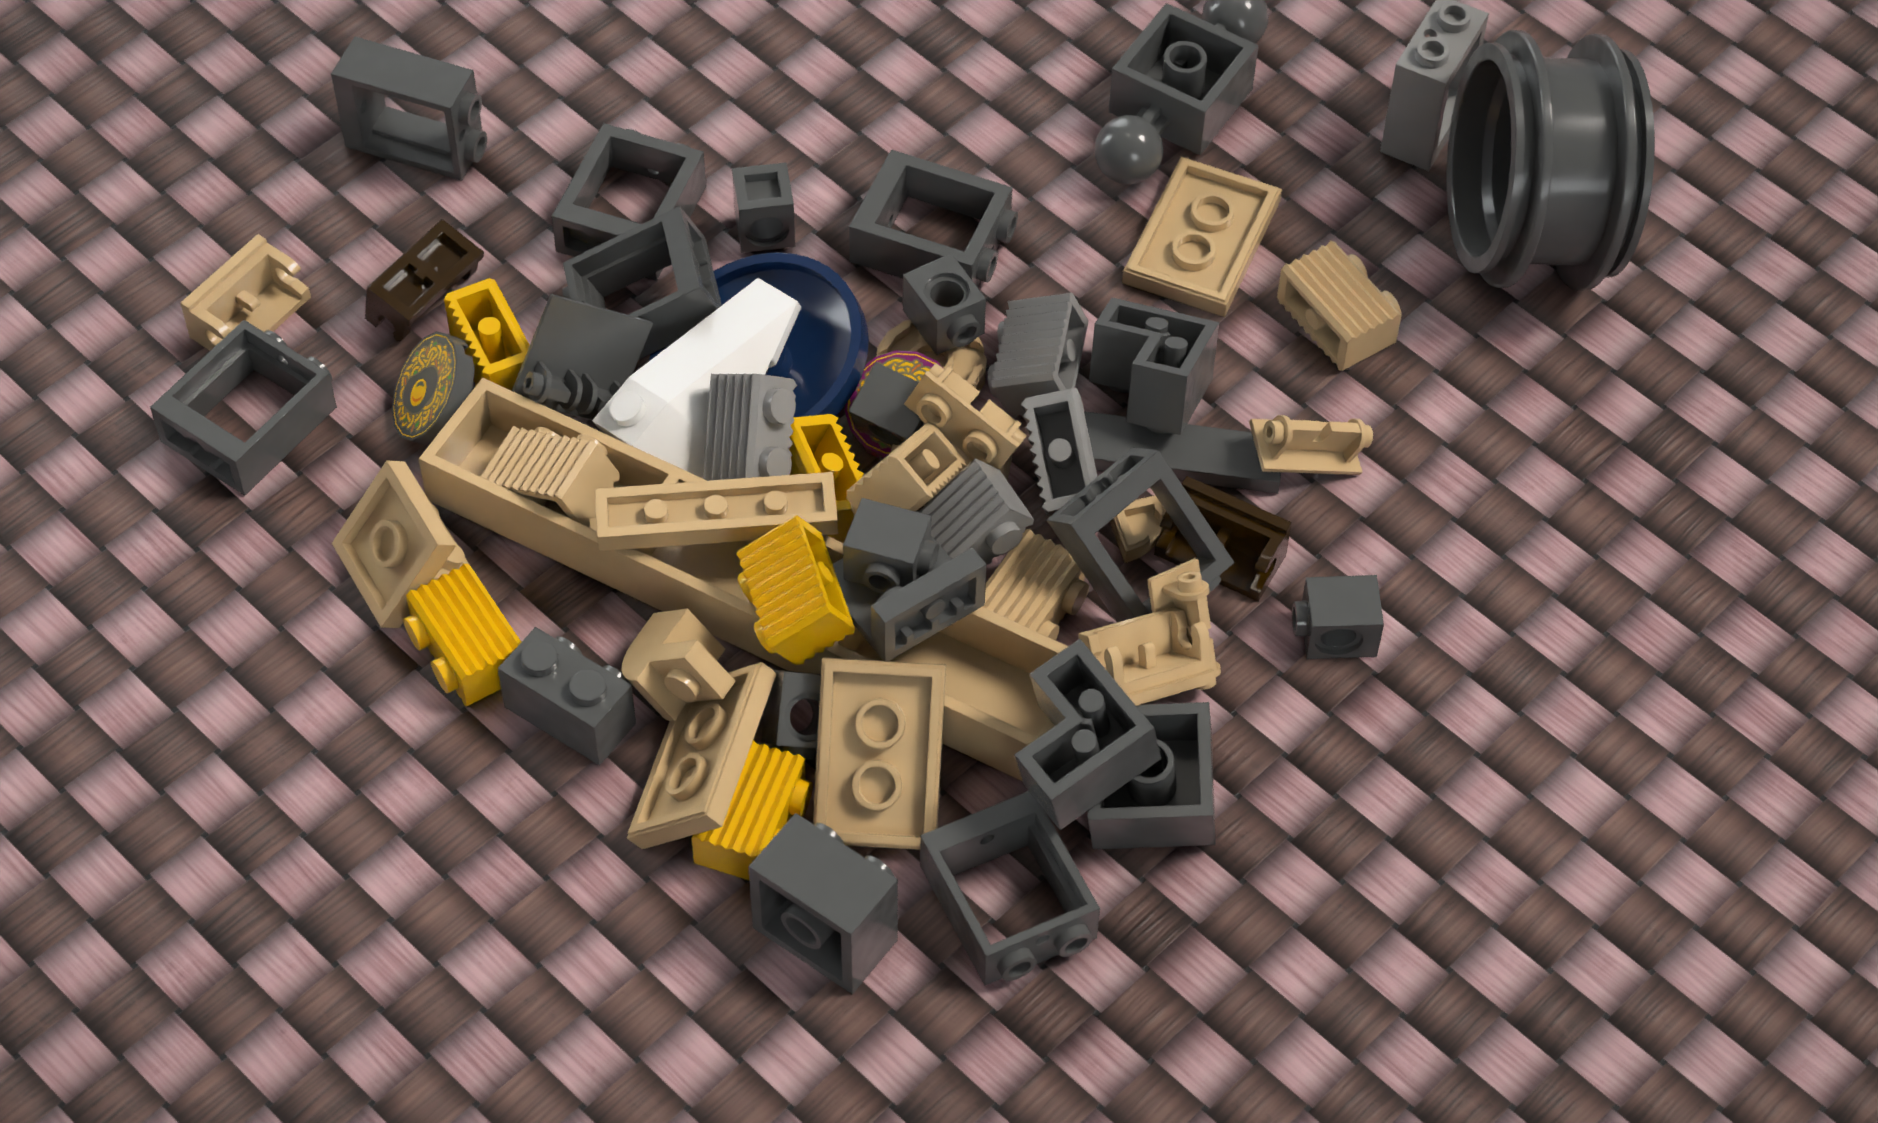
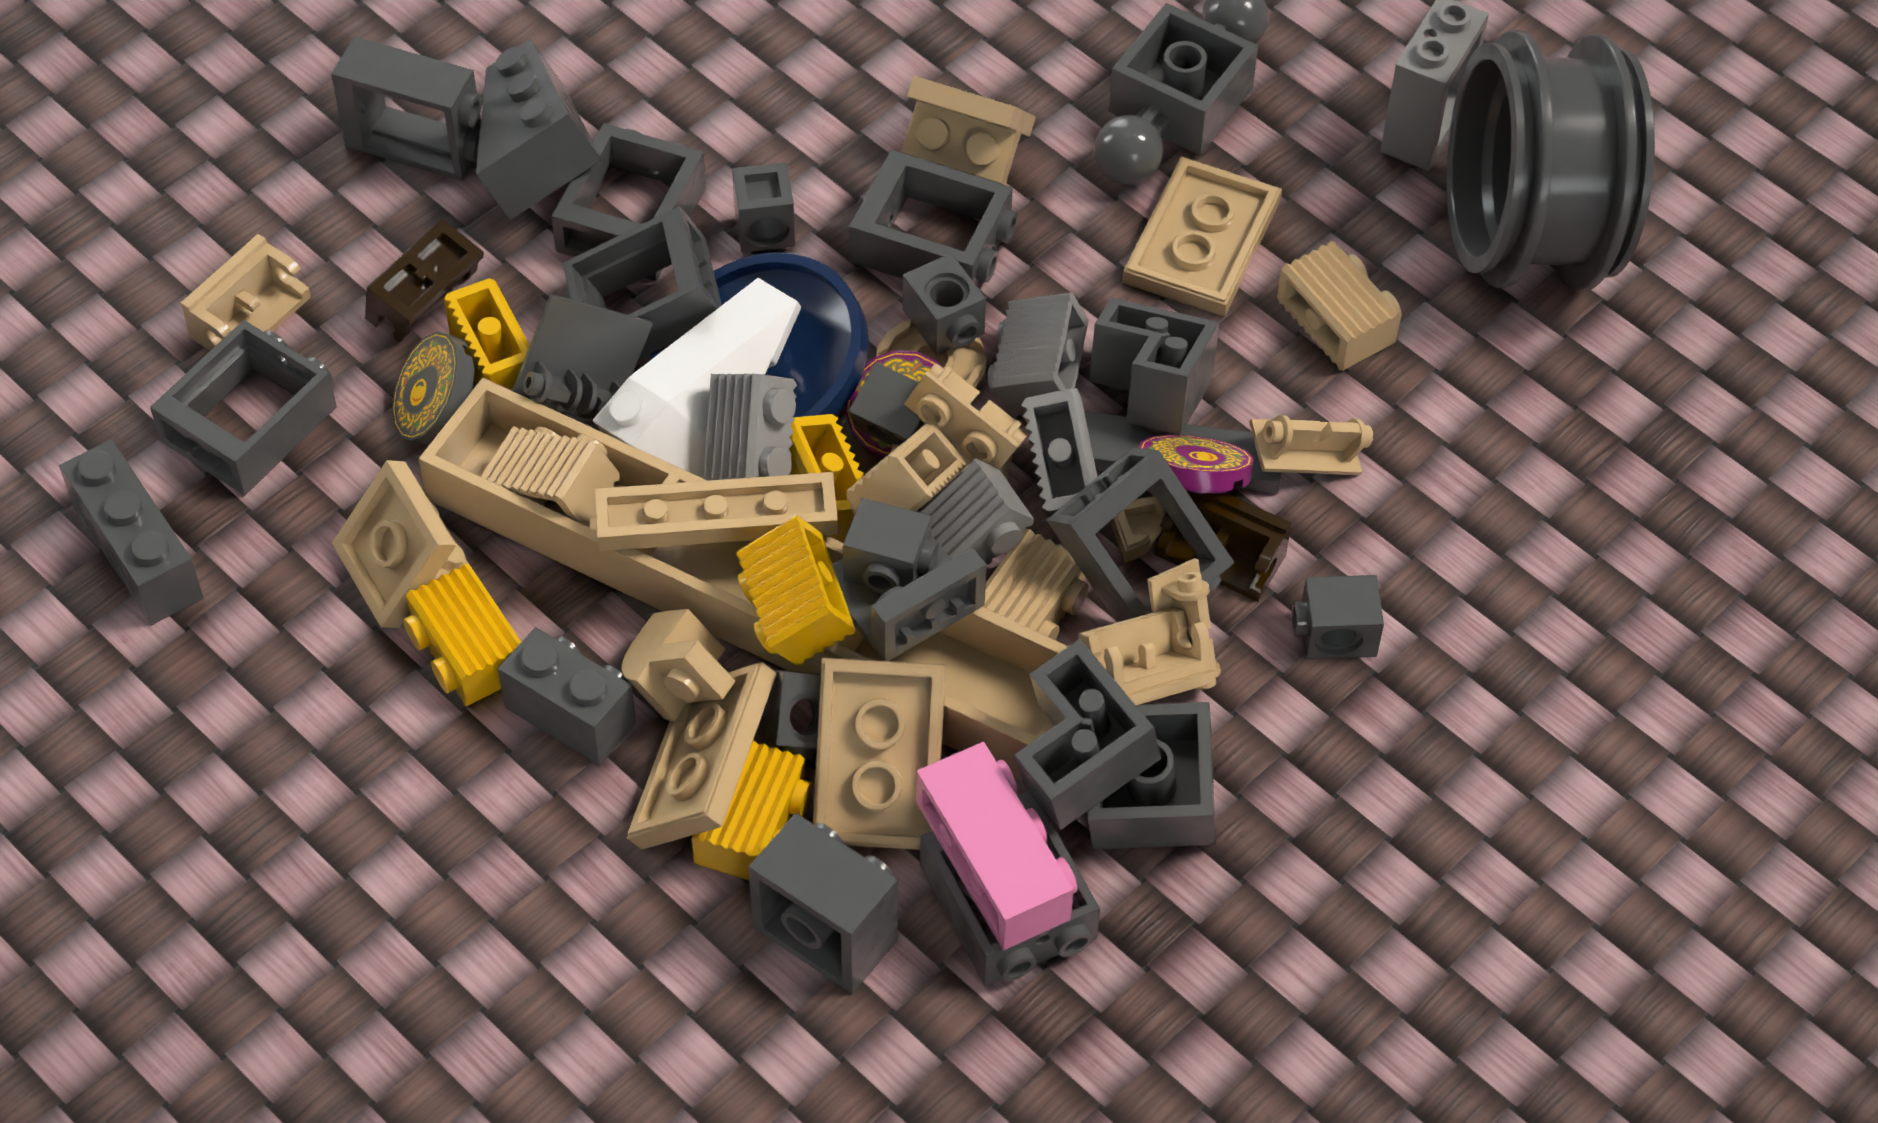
(131, 532): none -> dark grey brick
(529, 131): none -> dark grey wedge
(964, 130): none -> tan bracket
(996, 845): none -> bright pink brick
(1203, 462): none -> tile

